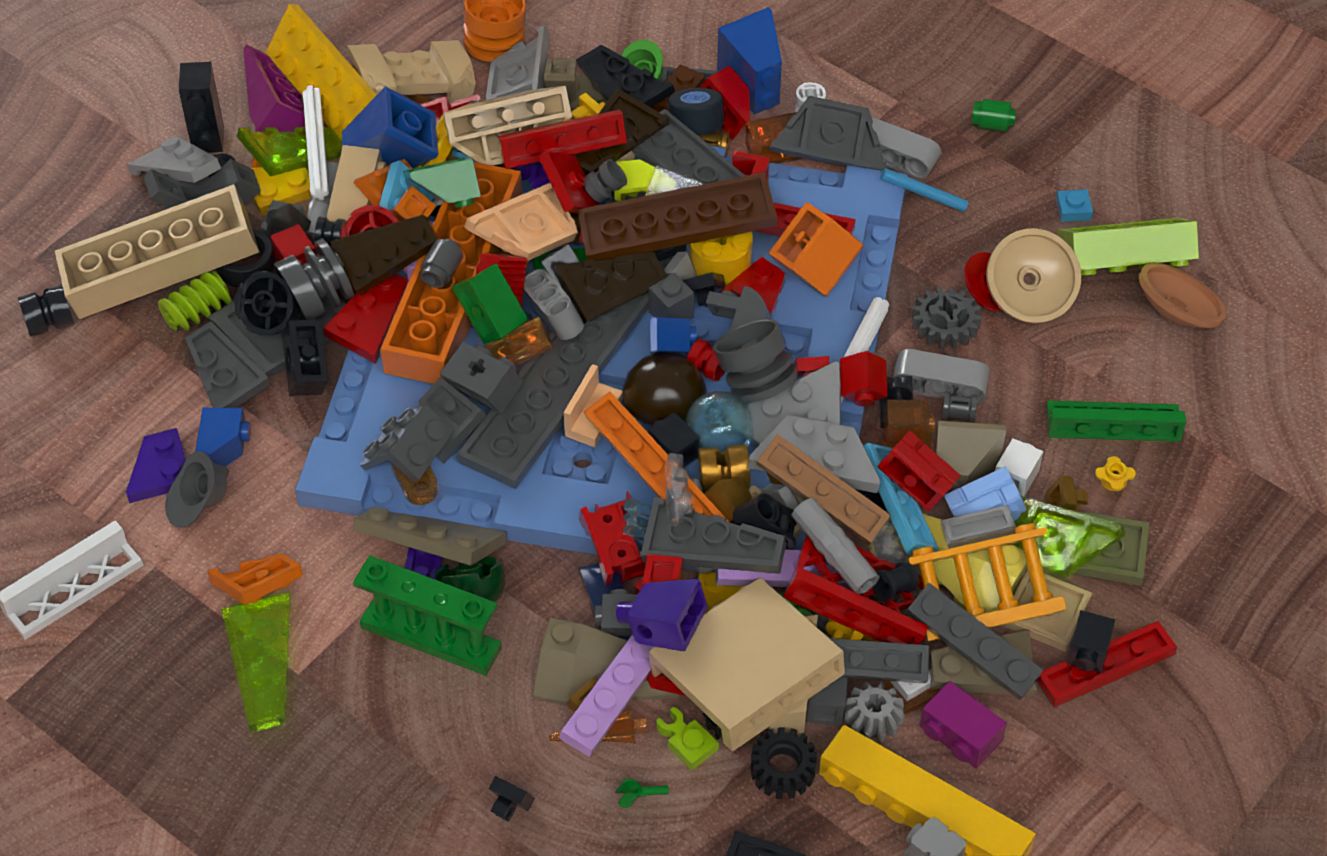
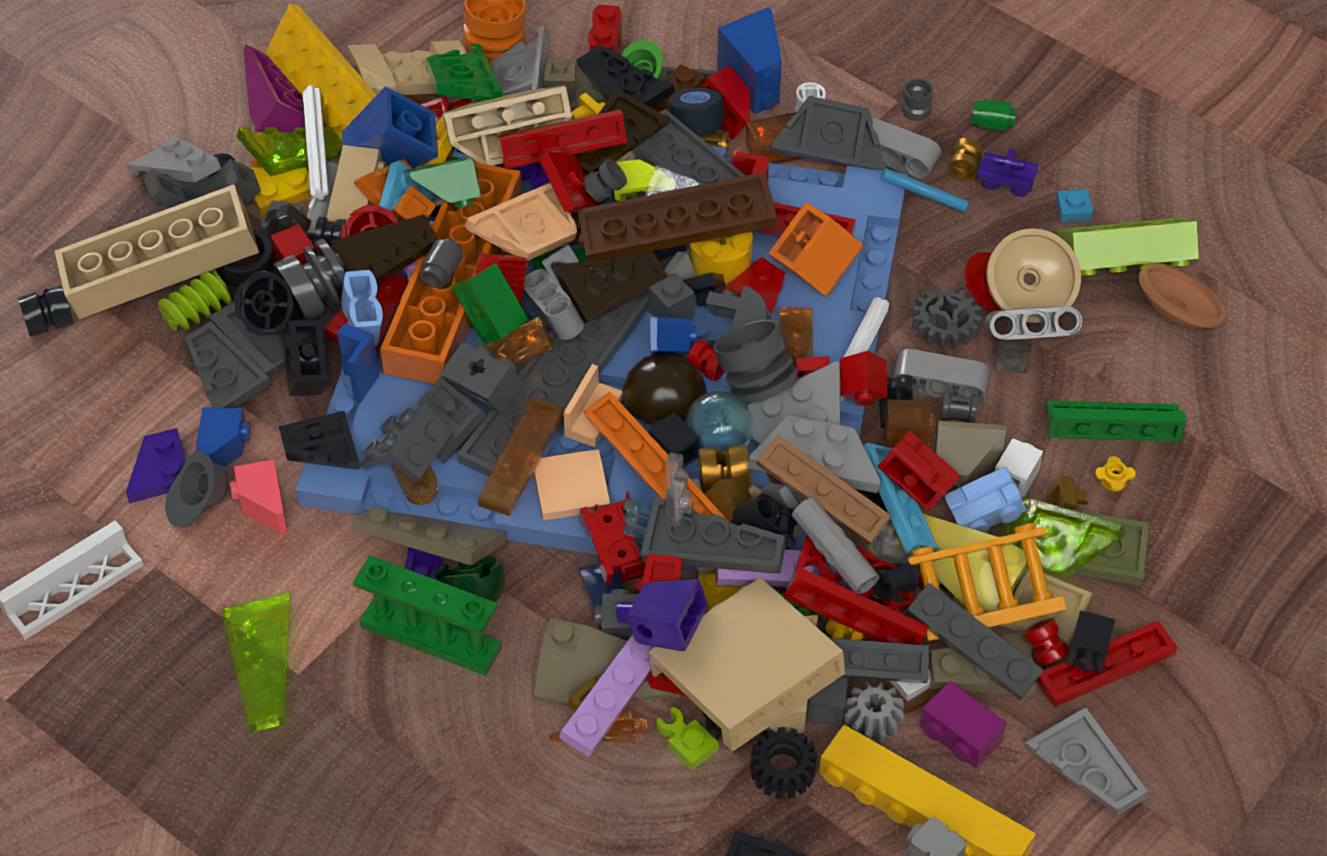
(201, 106): black brick -> none
(257, 577): orange wing -> none
(260, 493): none -> coral slope
(320, 441): none -> black wing
(358, 359): none -> blue panel
(360, 302): none -> light blue brick
(463, 75): none -> green wing
(509, 798): black tile -> none
(520, 456): none -> clear orange tile
(570, 483): none -> light nougat tile
(606, 28): none -> red brick
(633, 790): green hand -> none
(797, 330): none -> clear orange plate
(917, 99): none -> dark grey wheel
(965, 159): none -> pearl gold wheel
(978, 526): light grey tile -> none
(1007, 171): none -> dark purple hips
(1013, 356): none -> clear smoke plate
(1045, 641): none -> red wheel
(1048, 322): none -> light grey beam
(1090, 761): none -> light grey wing

